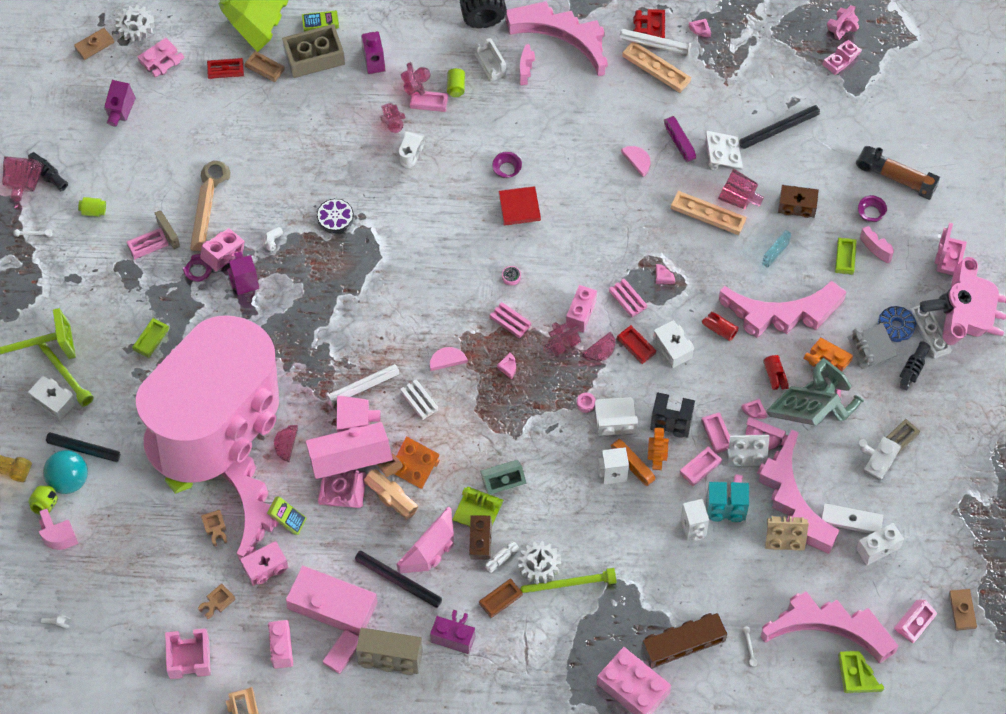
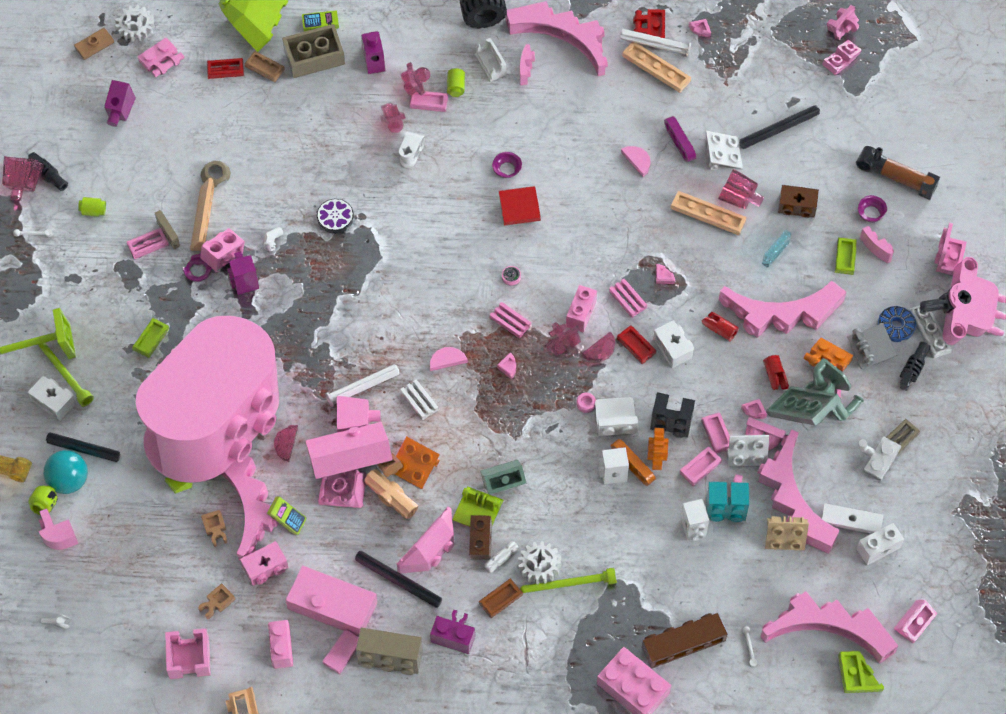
(962, 609): medium nougat plate -> none

